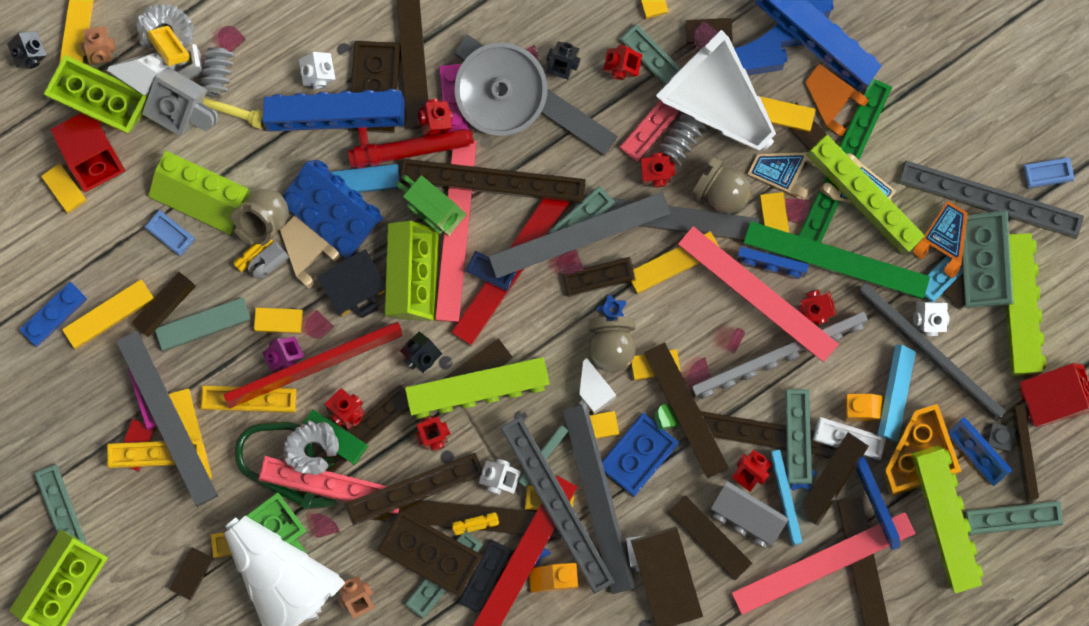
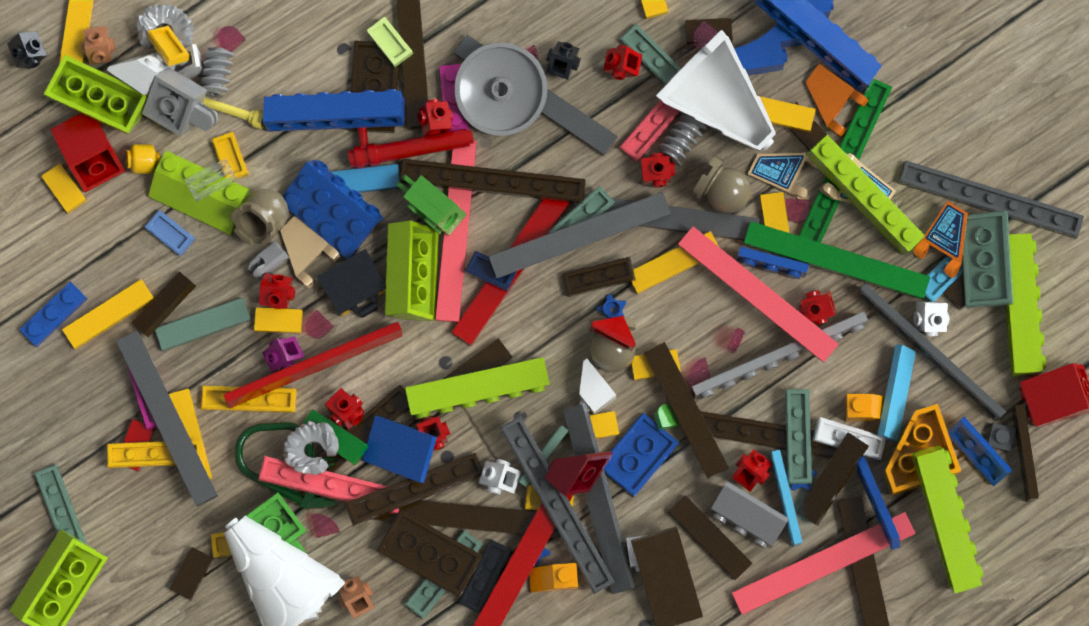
(142, 158): none -> yellow head
(198, 196): none -> clear tile
(228, 148): none -> yellow tile
(241, 263): yellow axle -> none
(276, 291): none -> red brick
(317, 70): white brick -> none
(389, 42): none -> yellowish green tile
(399, 449): none -> blue tile
(420, 353): black brick -> none
(475, 523): yellow axle -> none
(569, 263): clear pink tile -> none
(577, 473): none -> dark red slope
(615, 330): none -> red slope
(1014, 518): sand green tile -> none
(1048, 173): medium blue tile -> none

